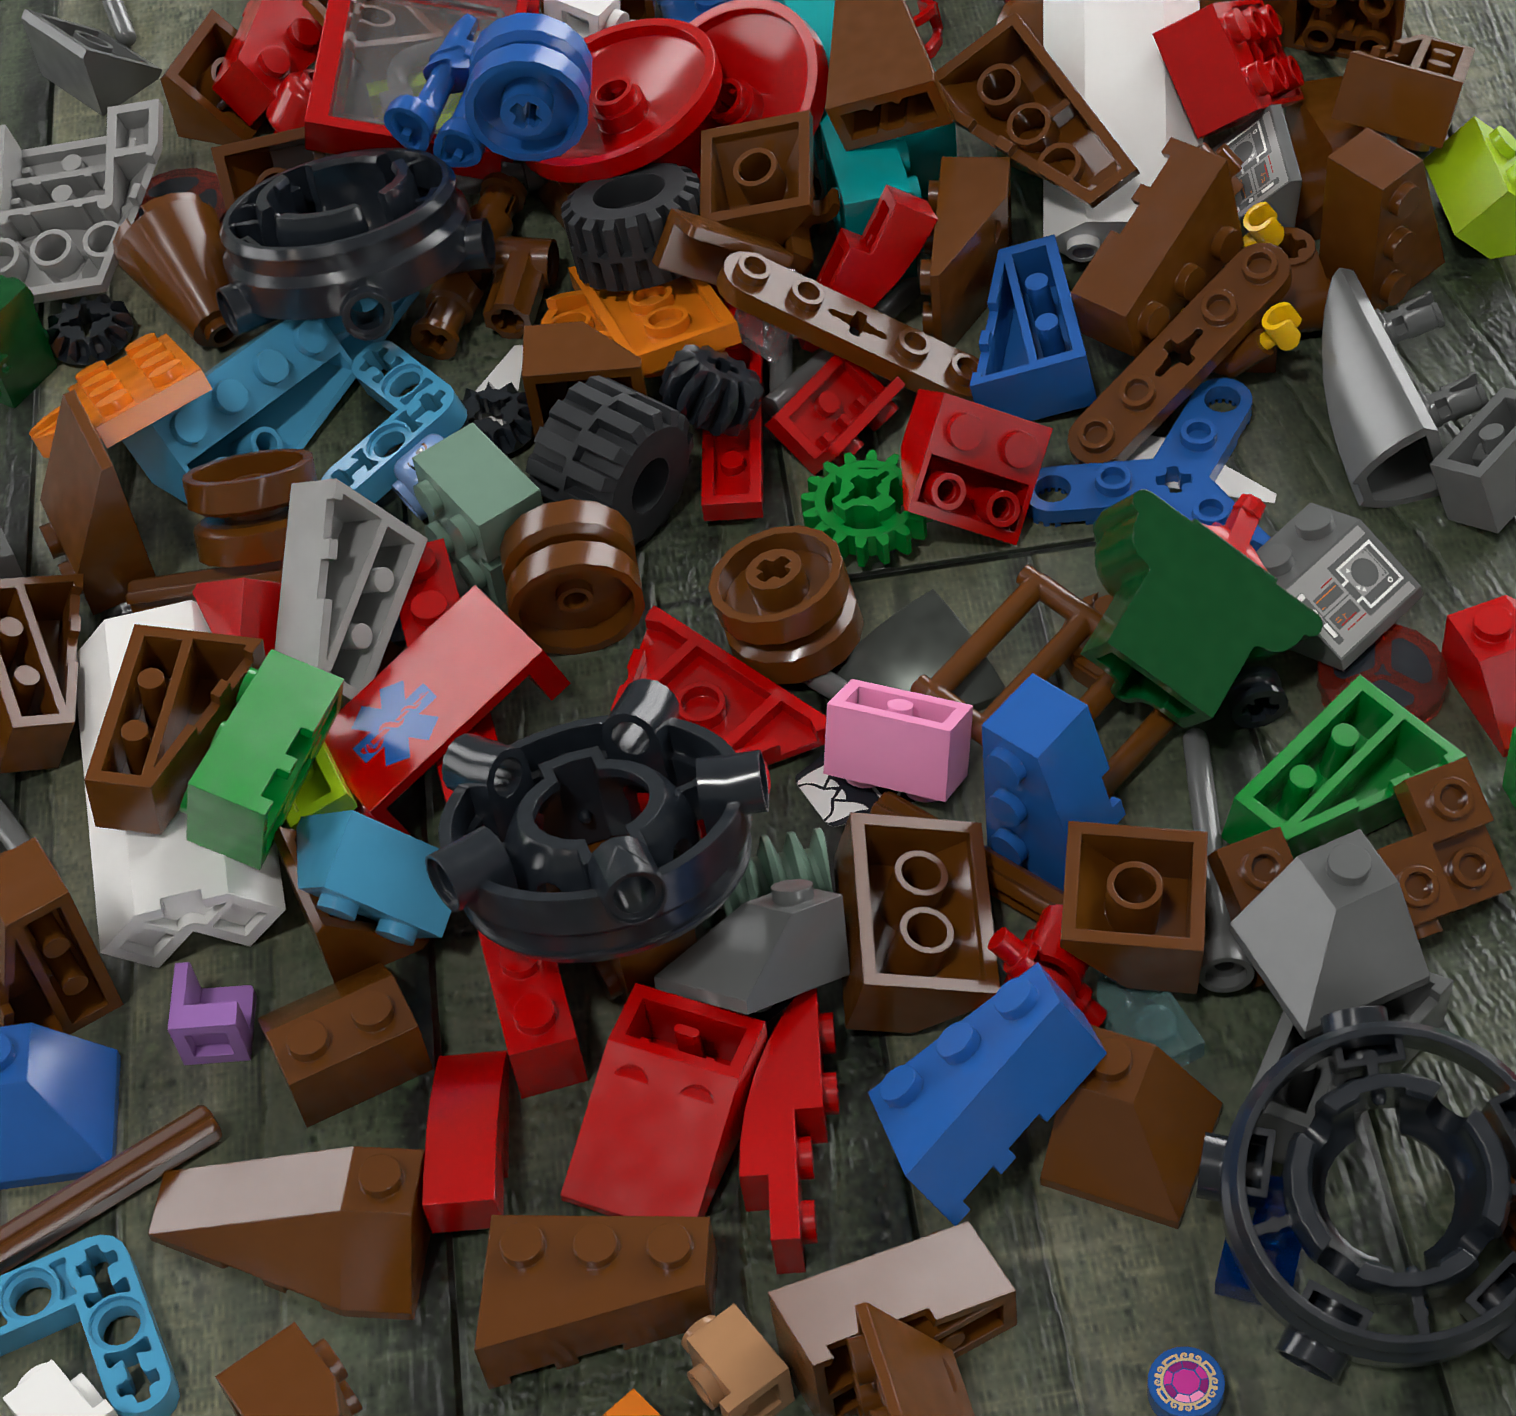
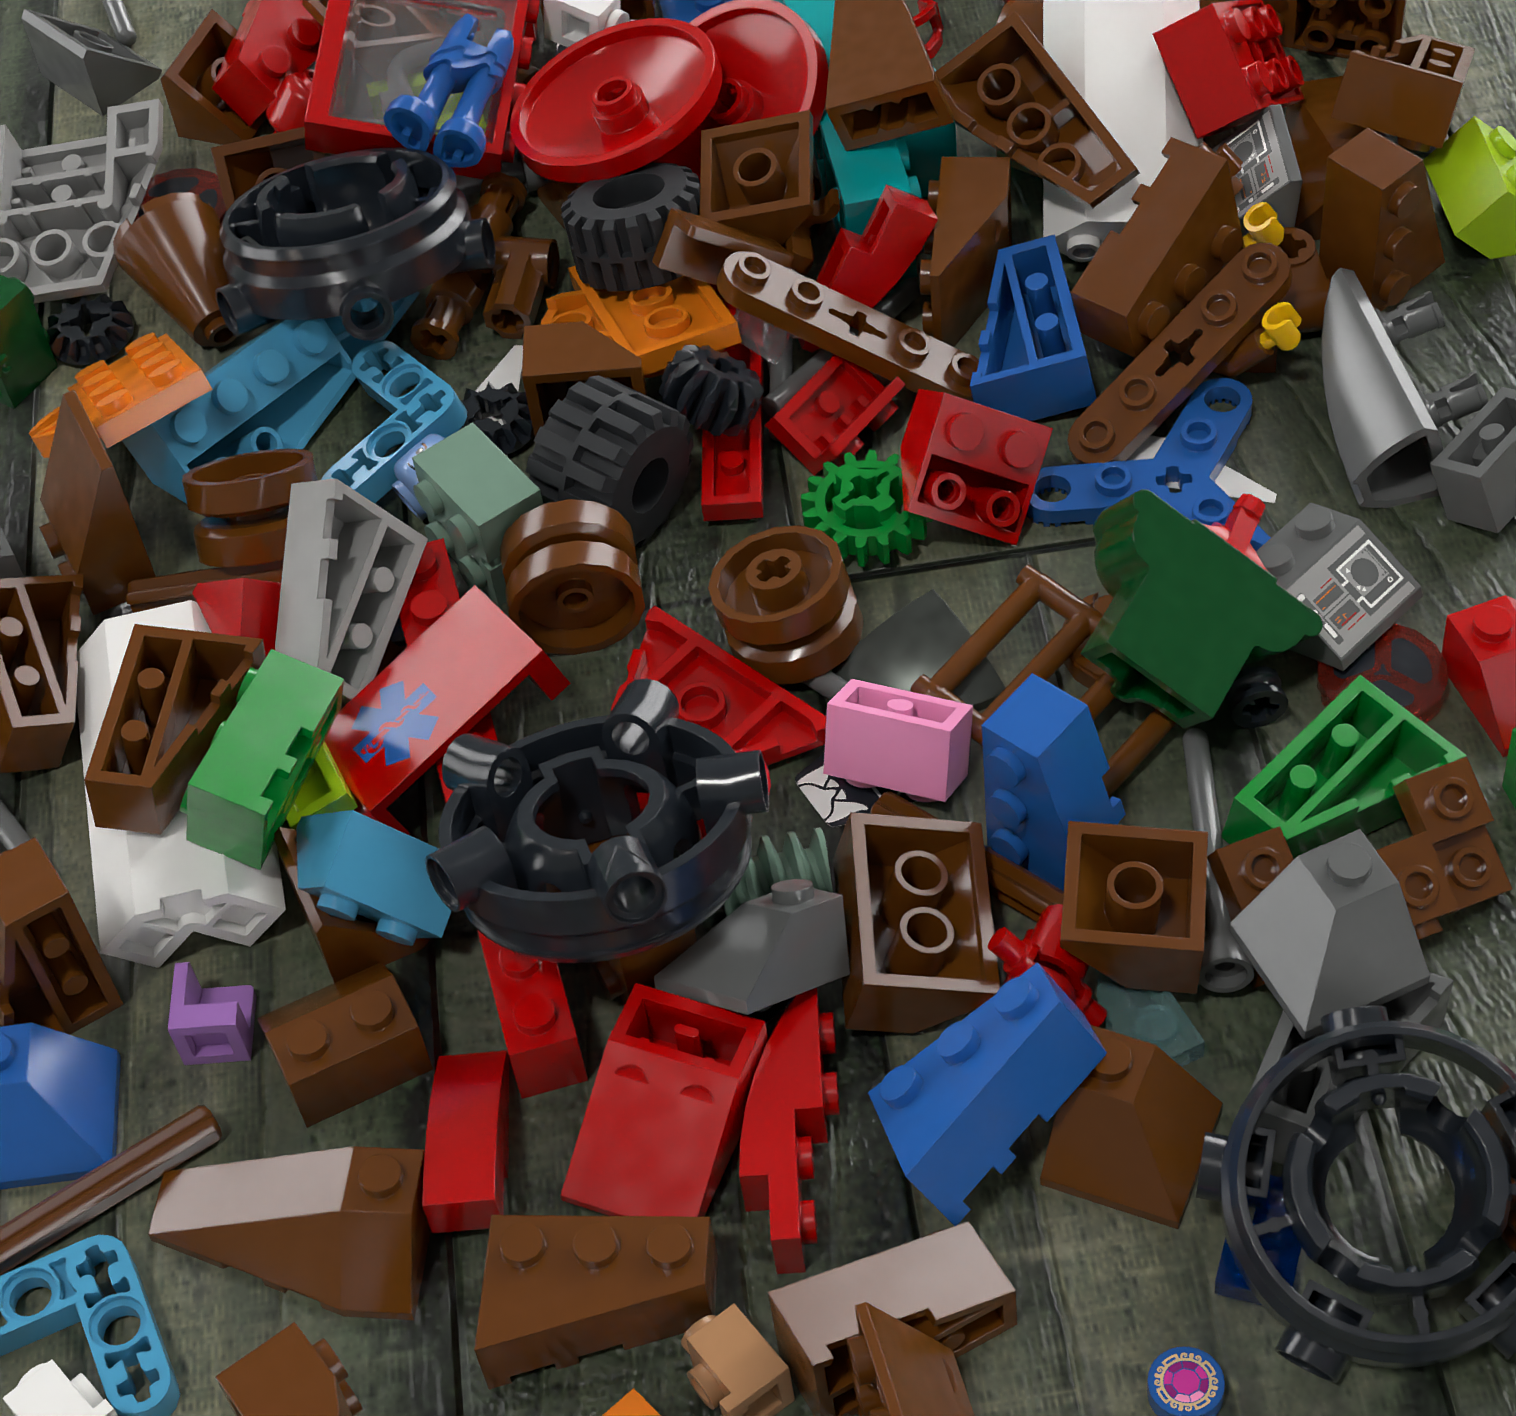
(528, 87): blue wheel -> none

